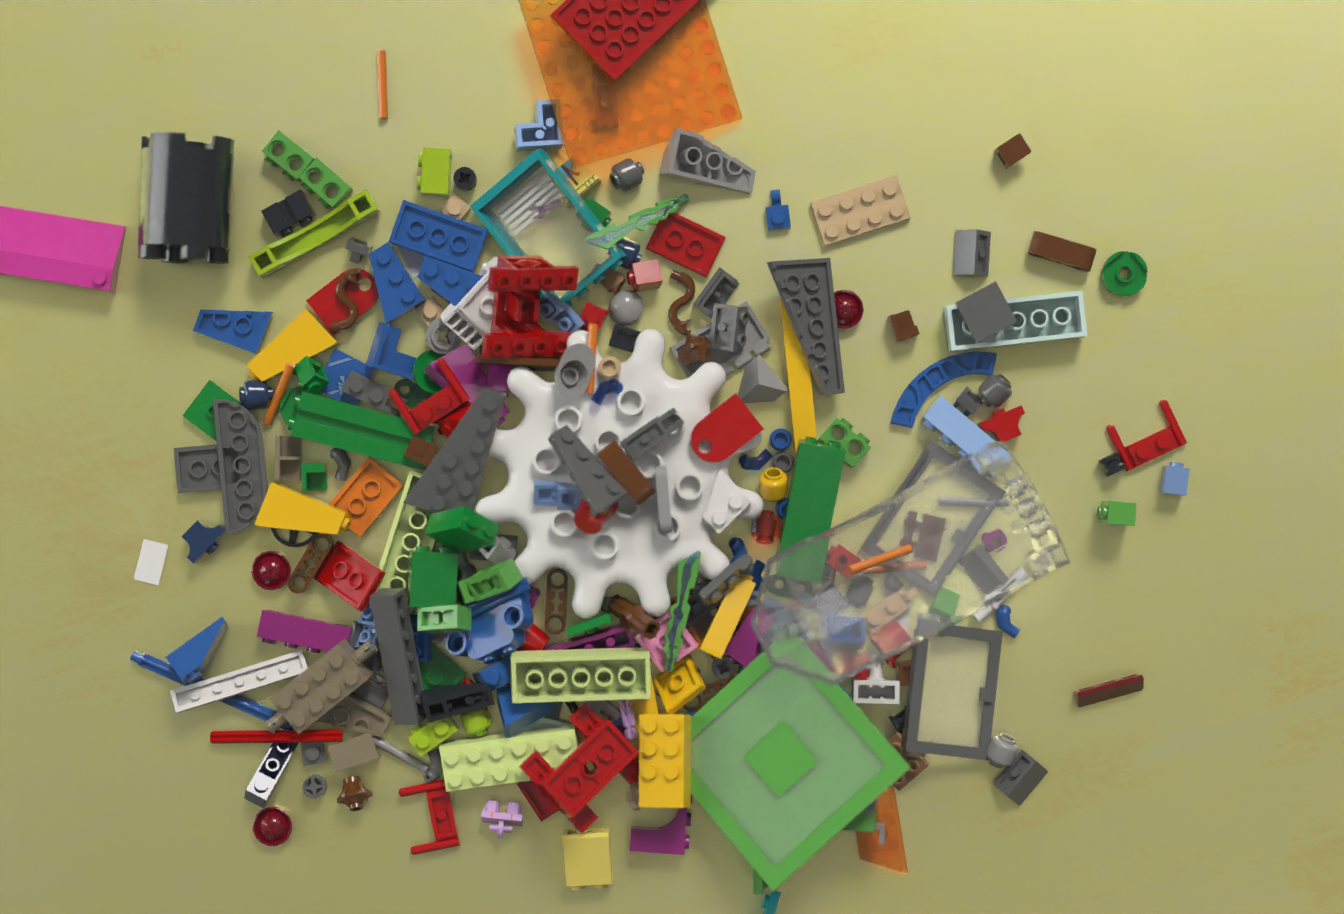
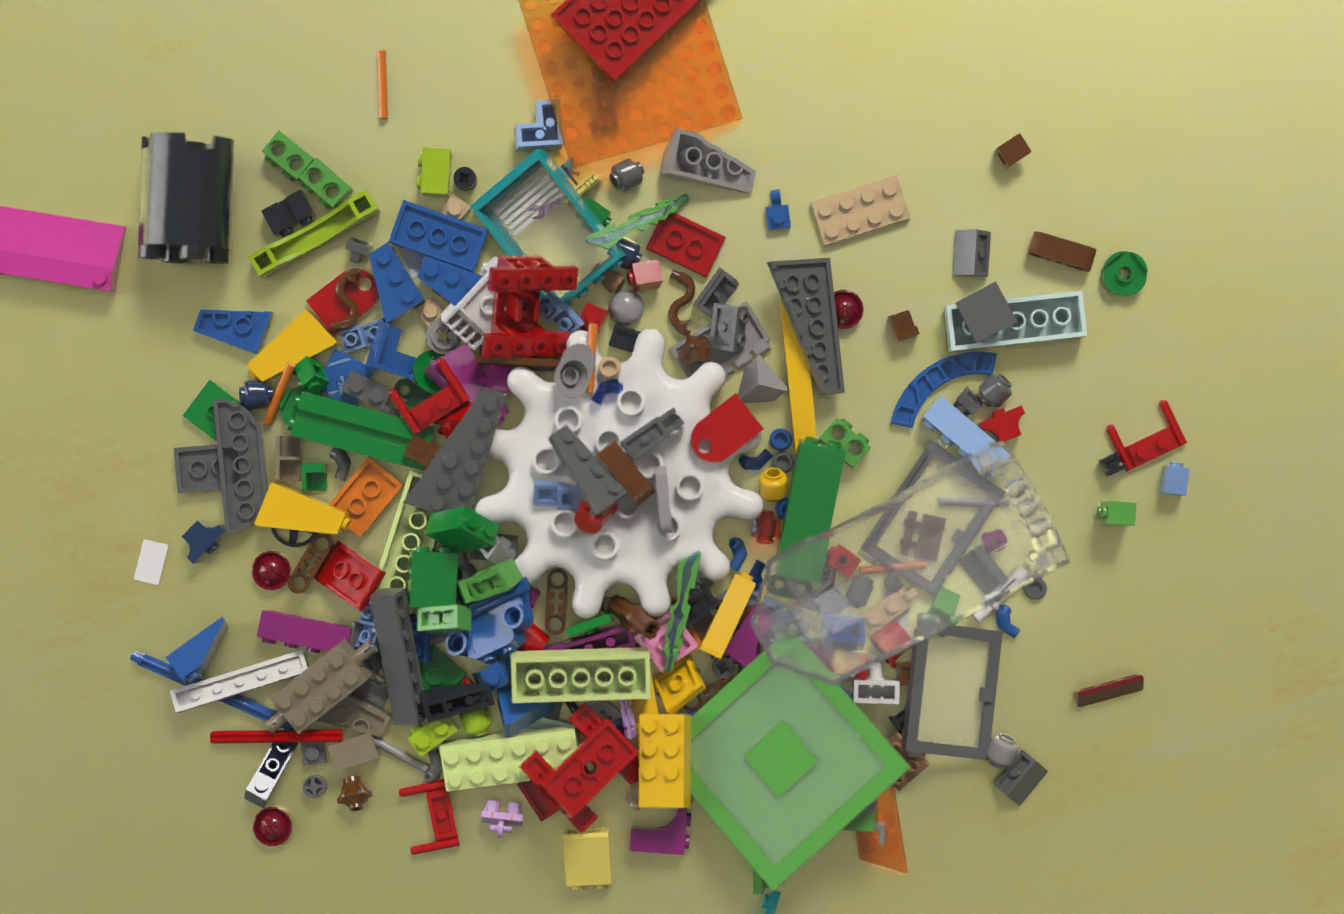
(359, 336): none -> medium blue slope
(724, 502): white wing -> none
(726, 579): dark grey hinge -> none
(879, 559): orange bar -> none
(1036, 590): none -> dark grey tile

